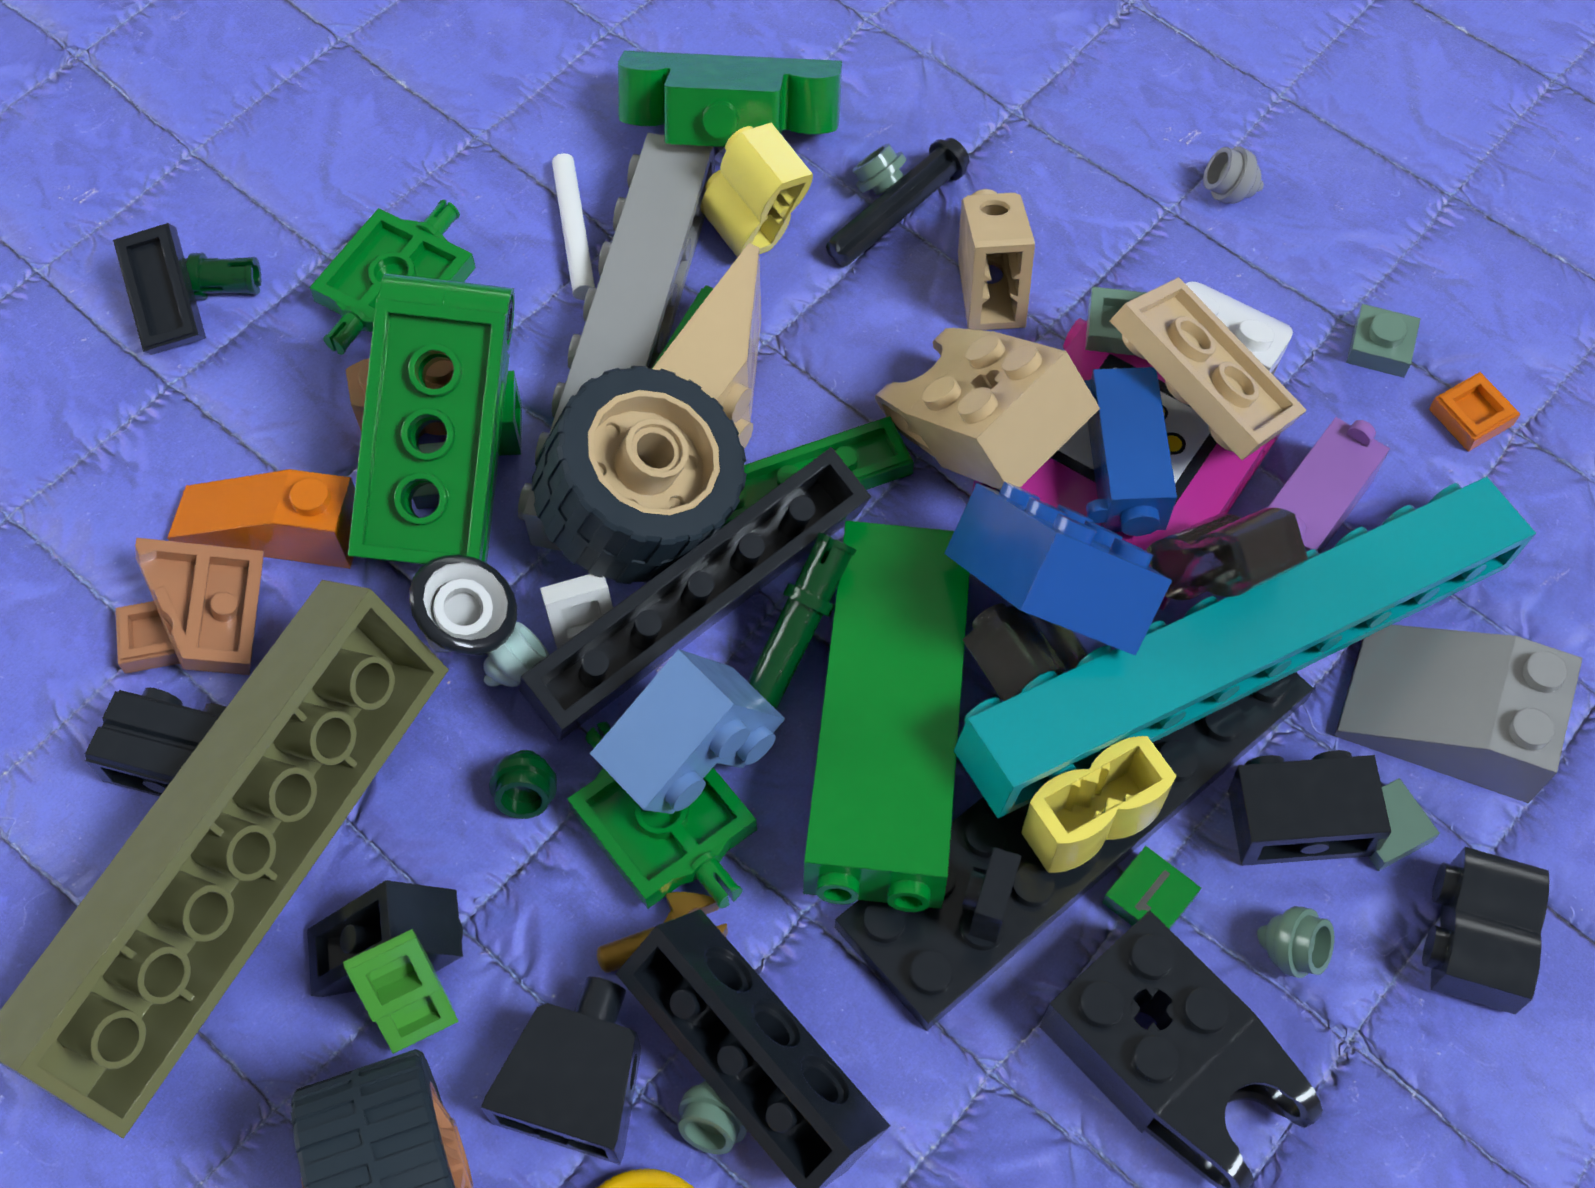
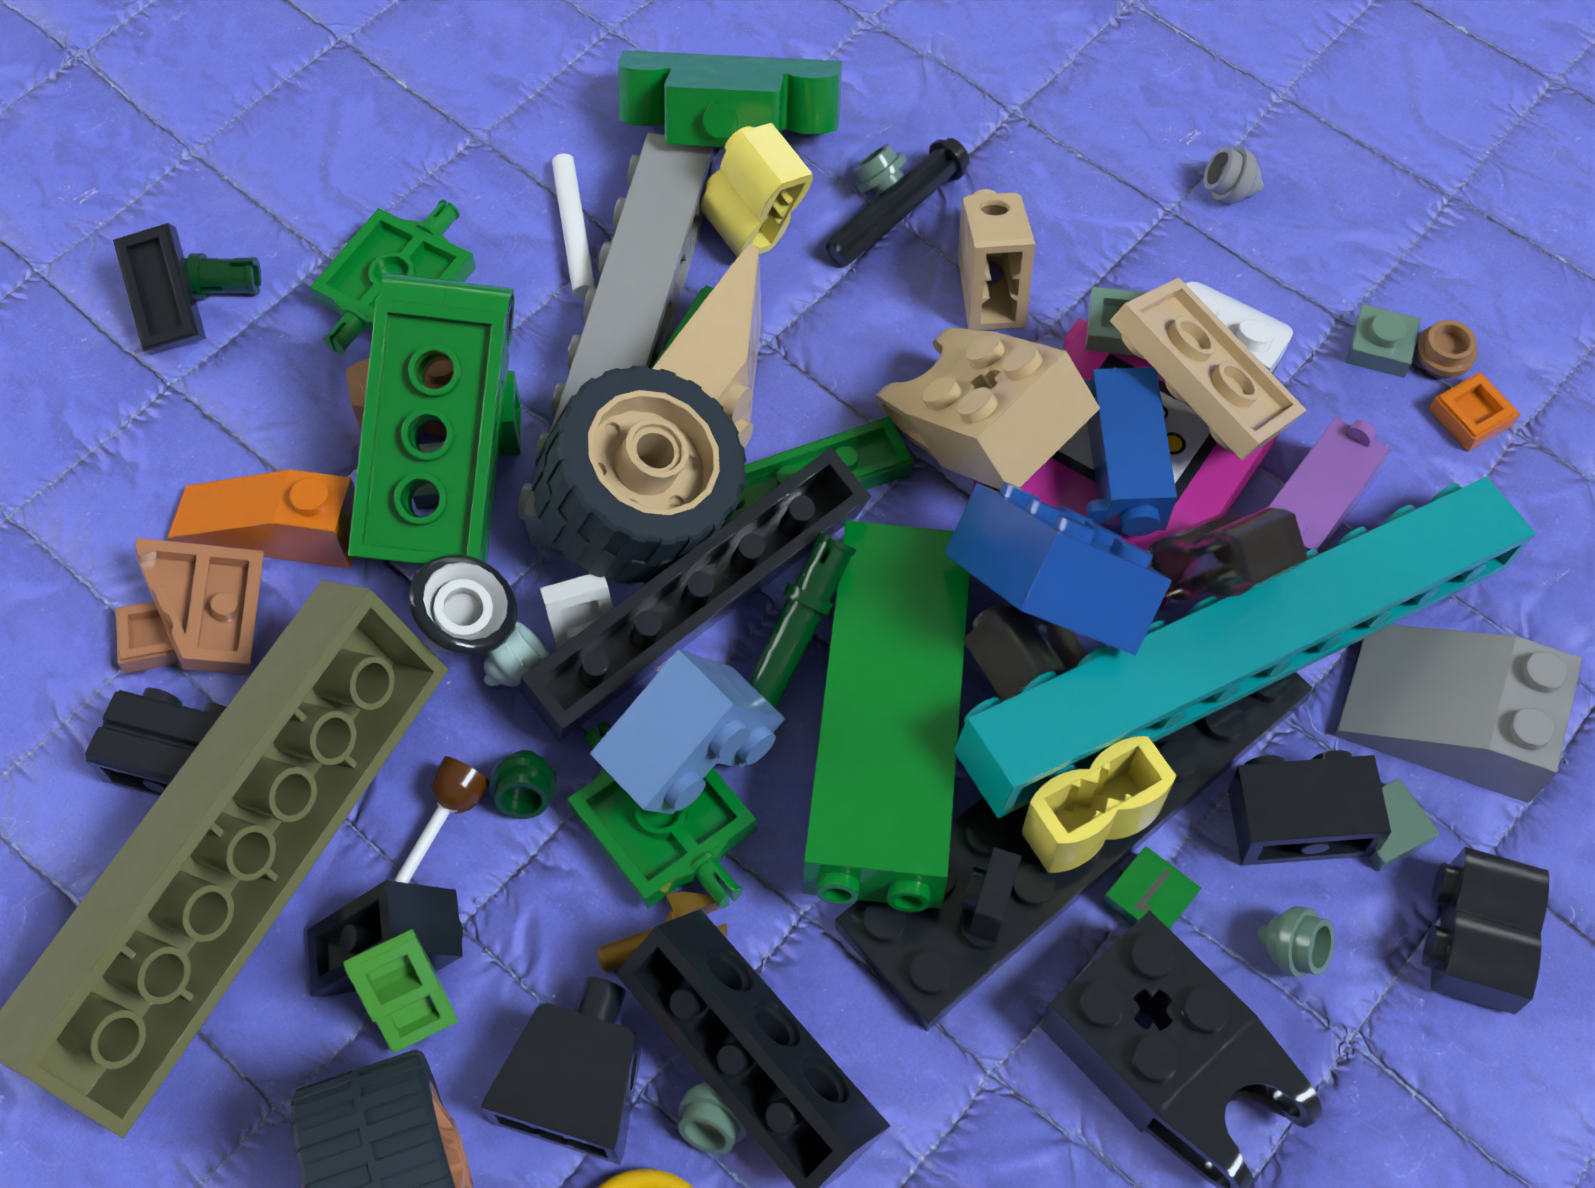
(455, 790): none -> reddish brown hinge
(1447, 348): none -> medium nougat plate

